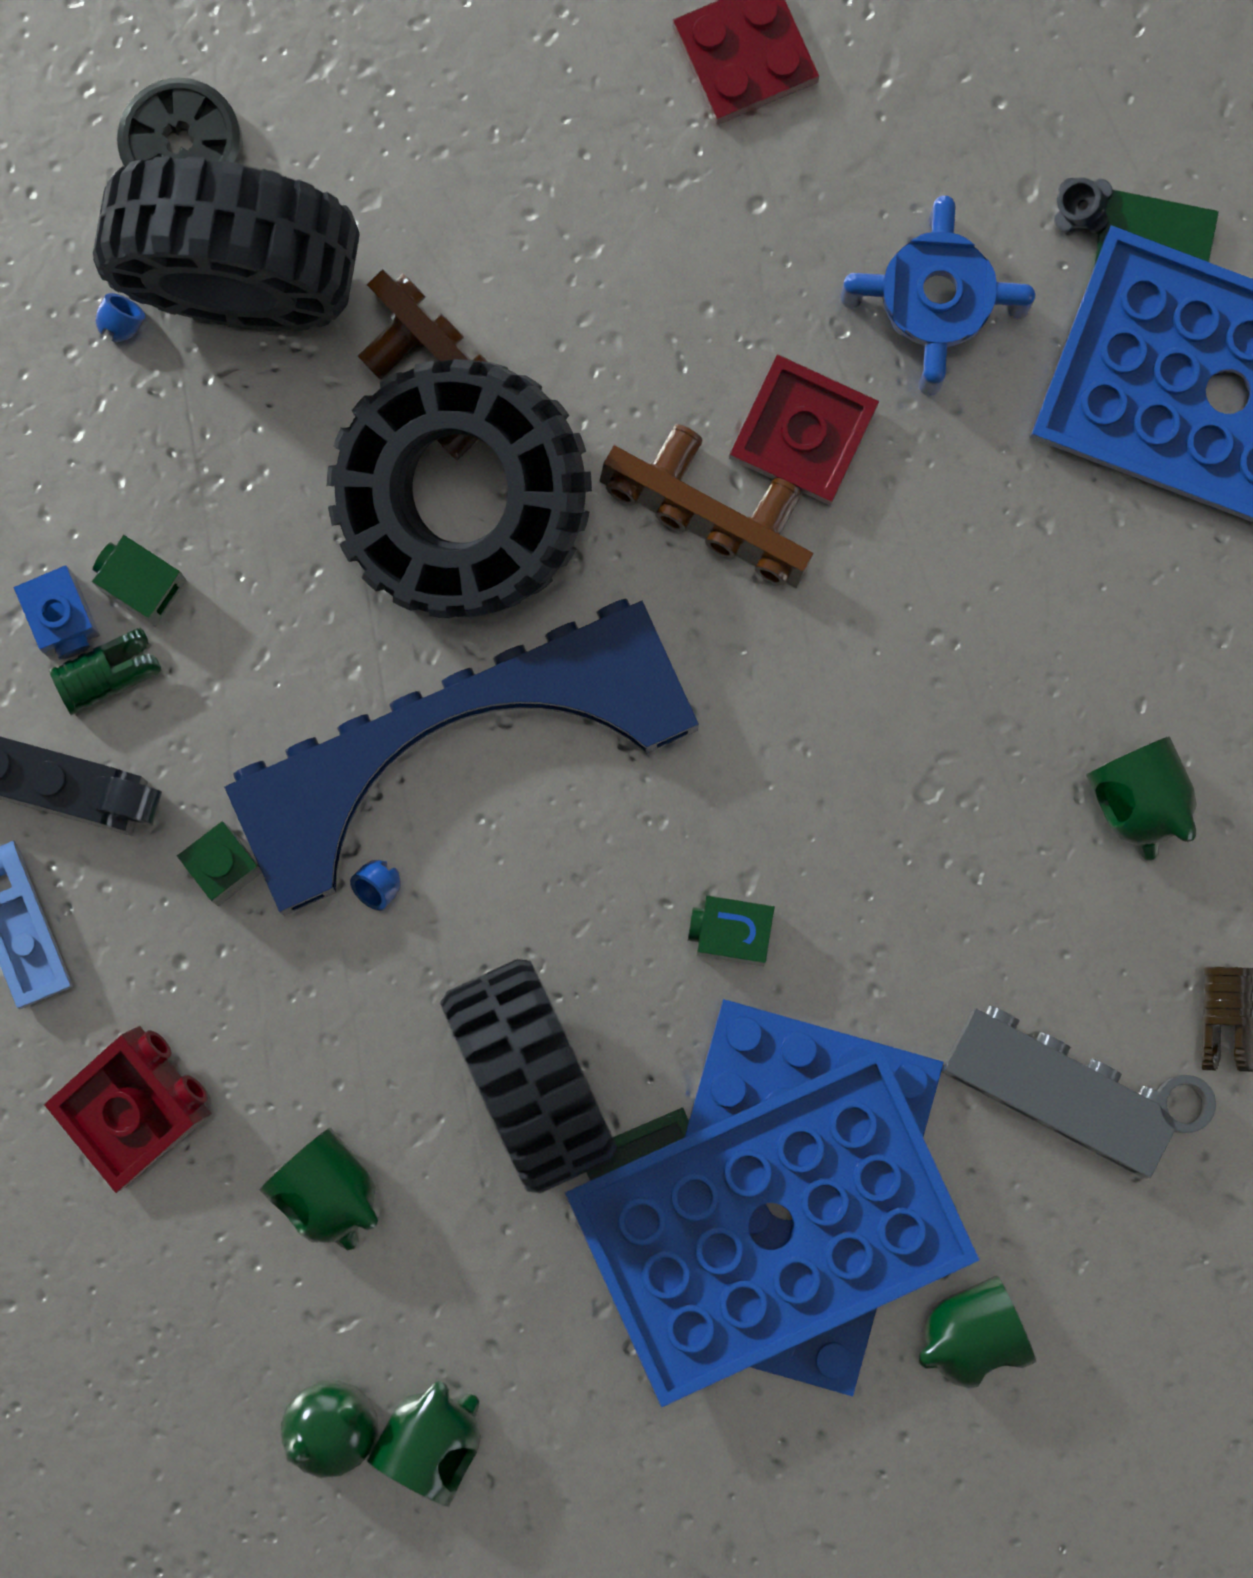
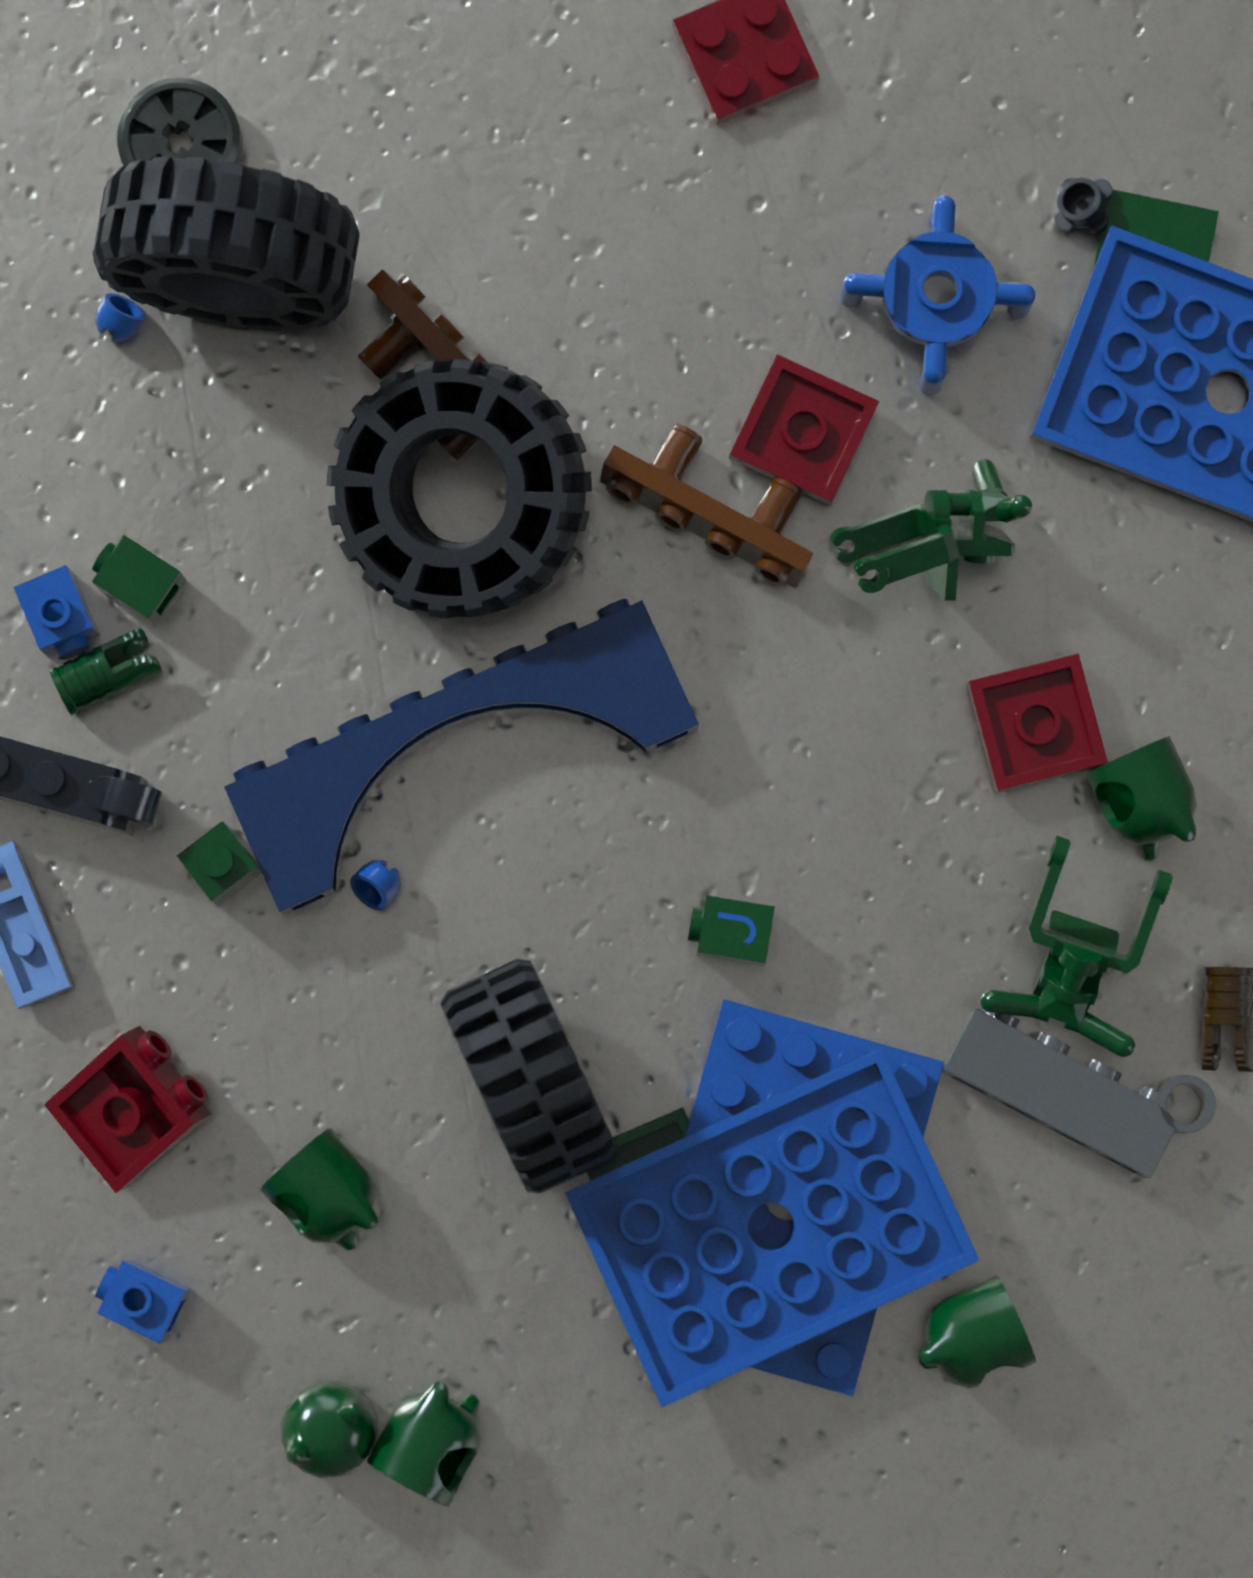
(141, 1300): none -> blue brick
(945, 541): none -> dark green piece
(1037, 723): none -> dark red plate
(1076, 962): none -> dark green piece

